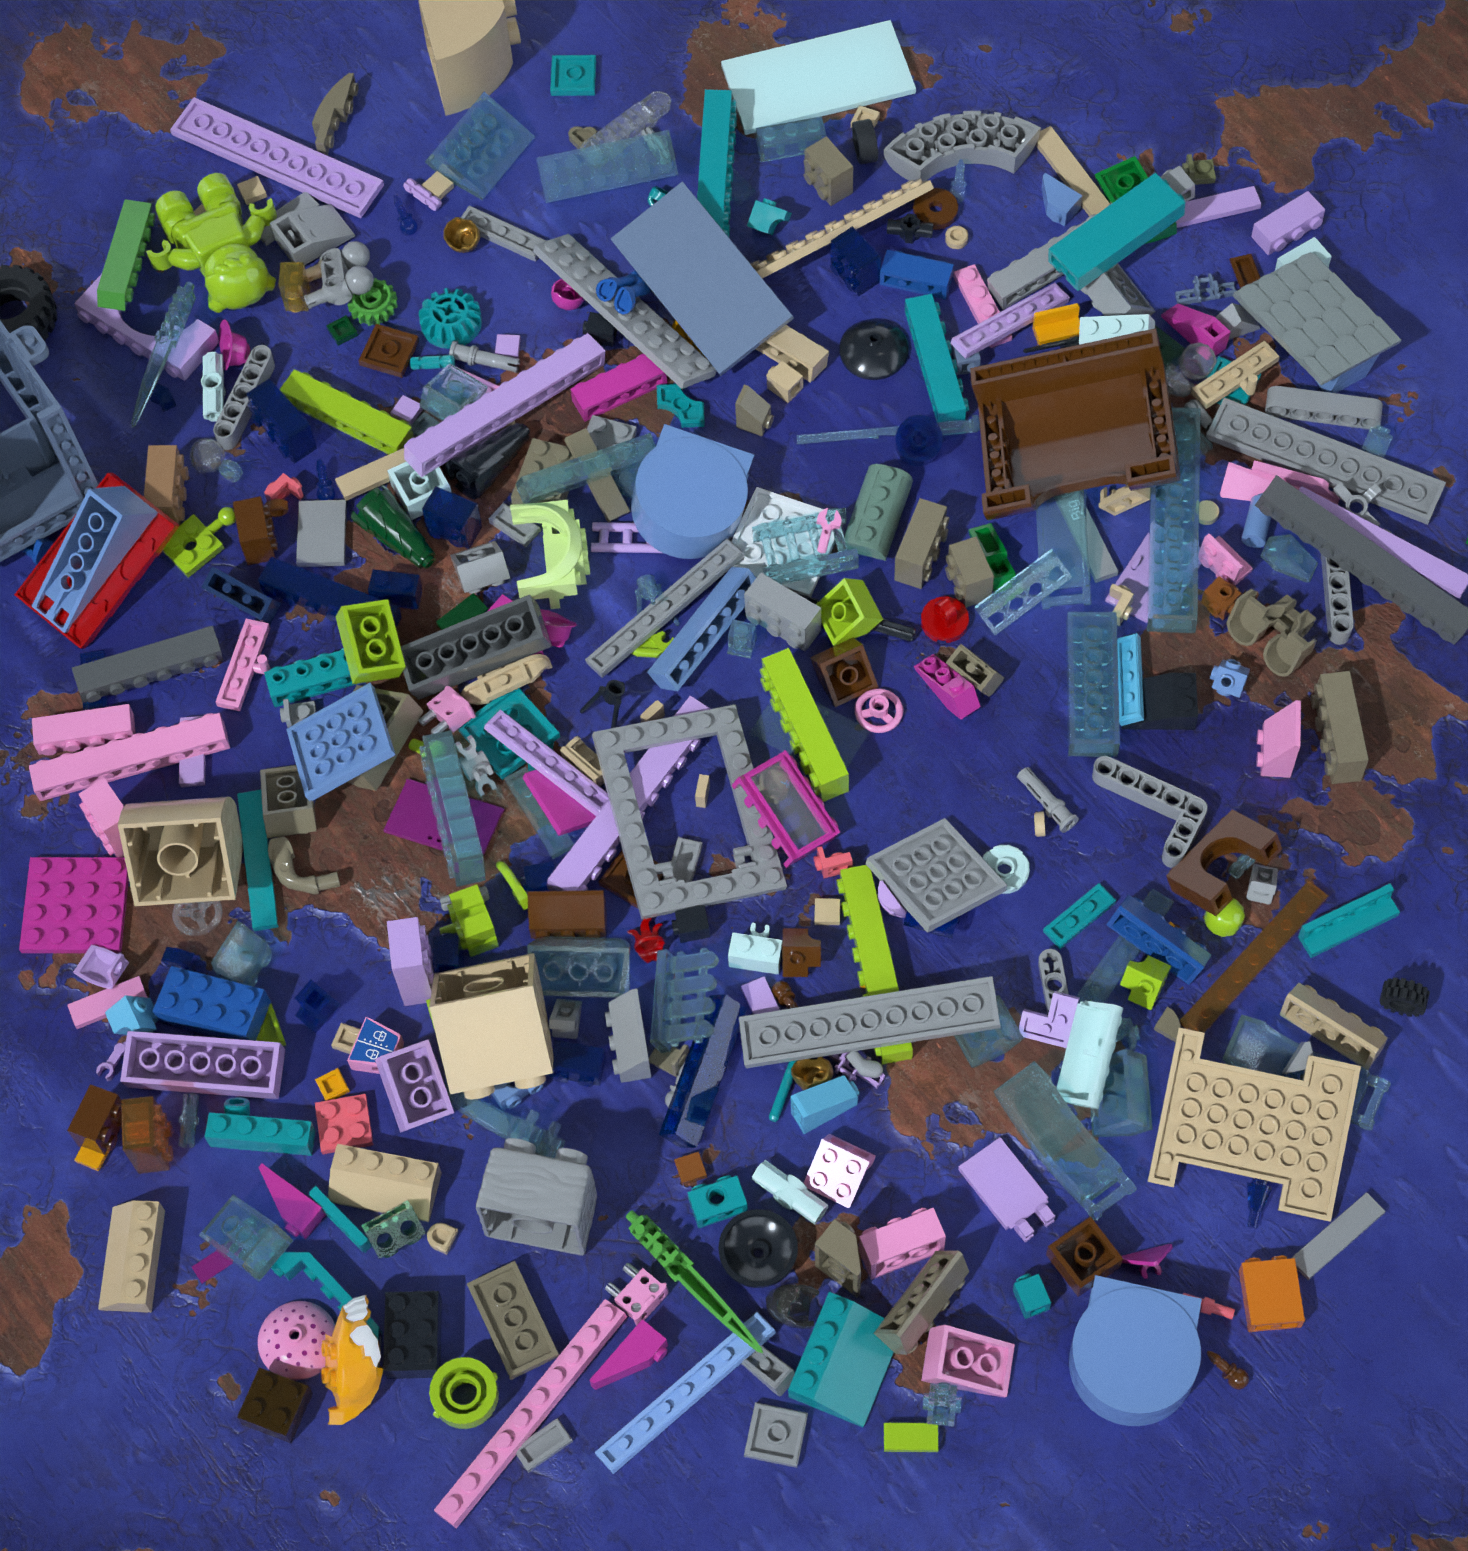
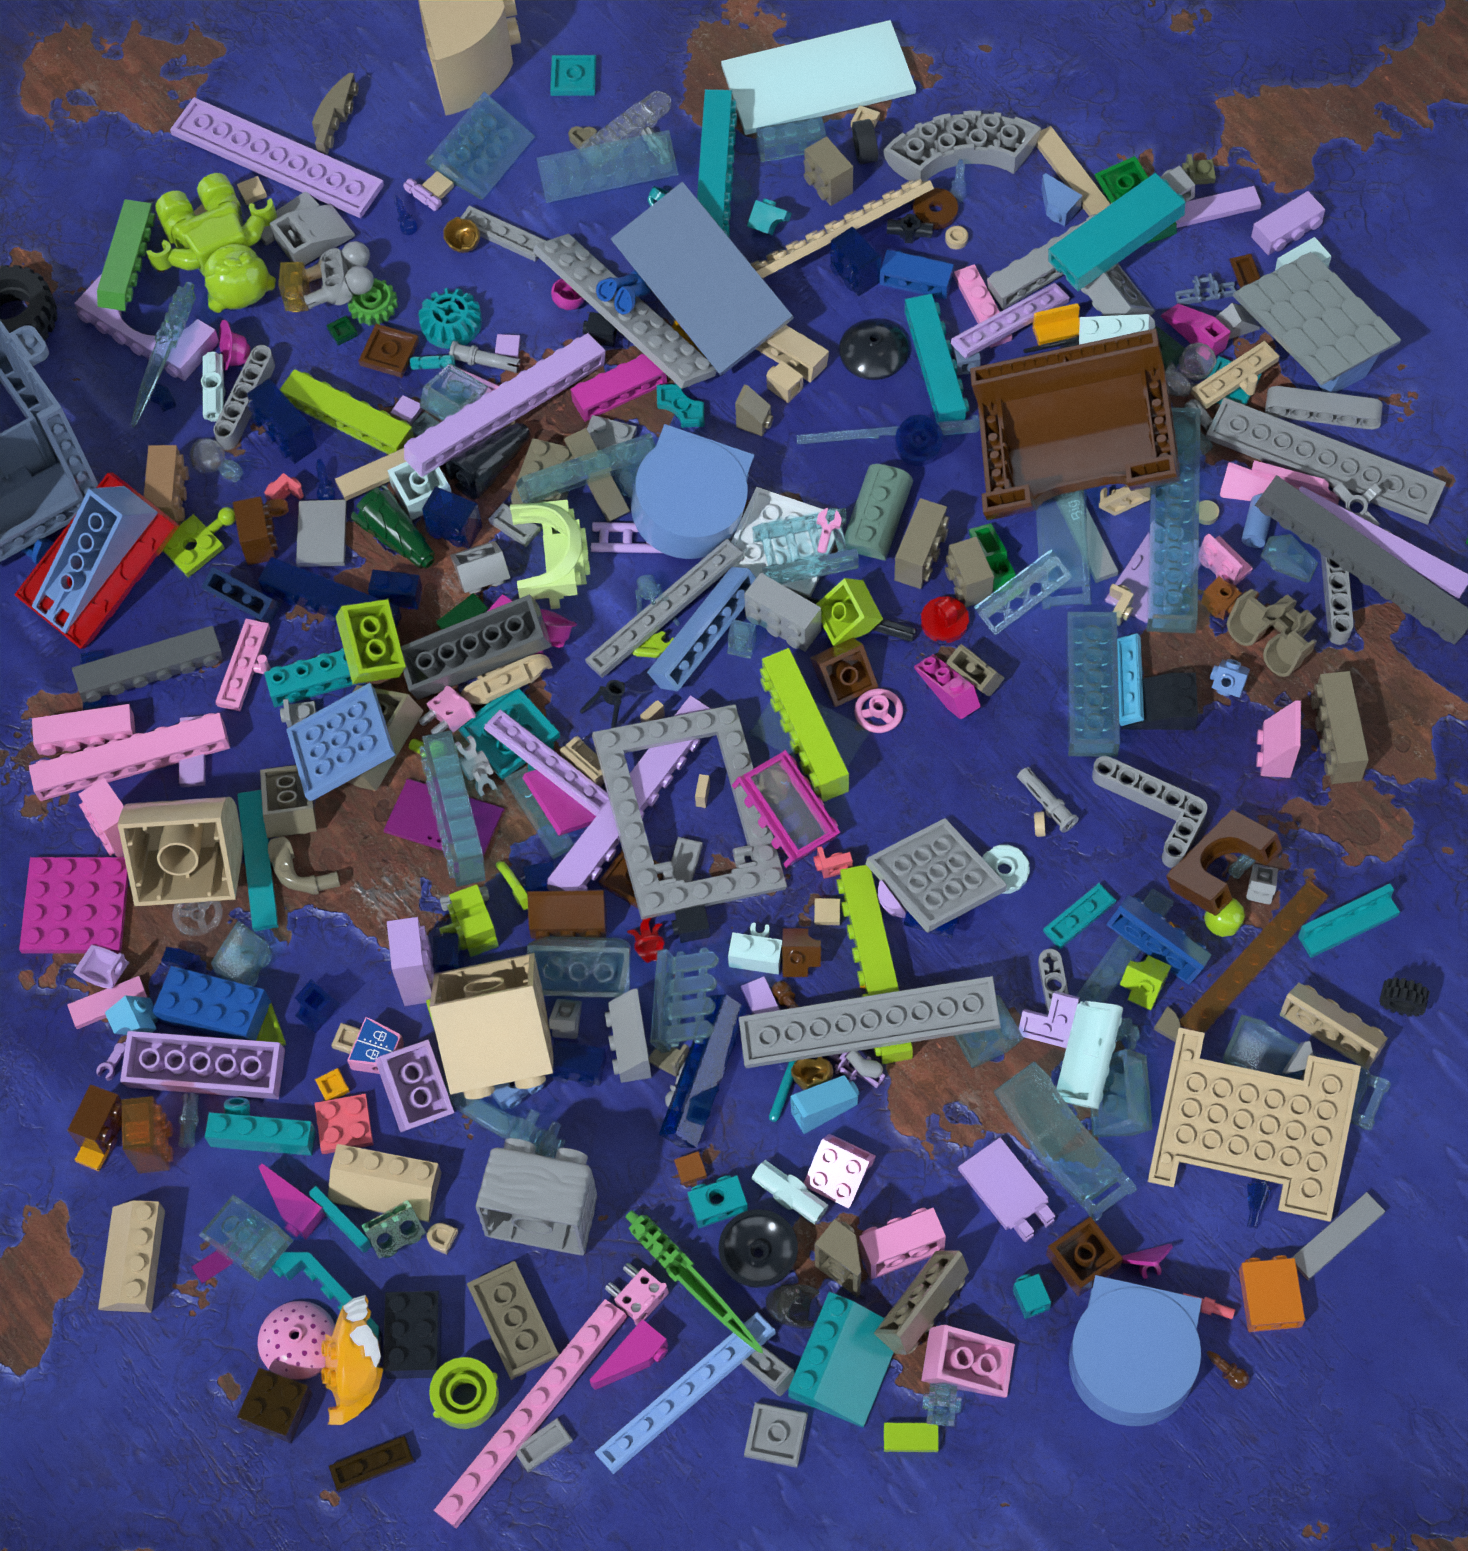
(371, 1464): none -> dark brown tile
(1378, 441): clear light blue bracket -> none

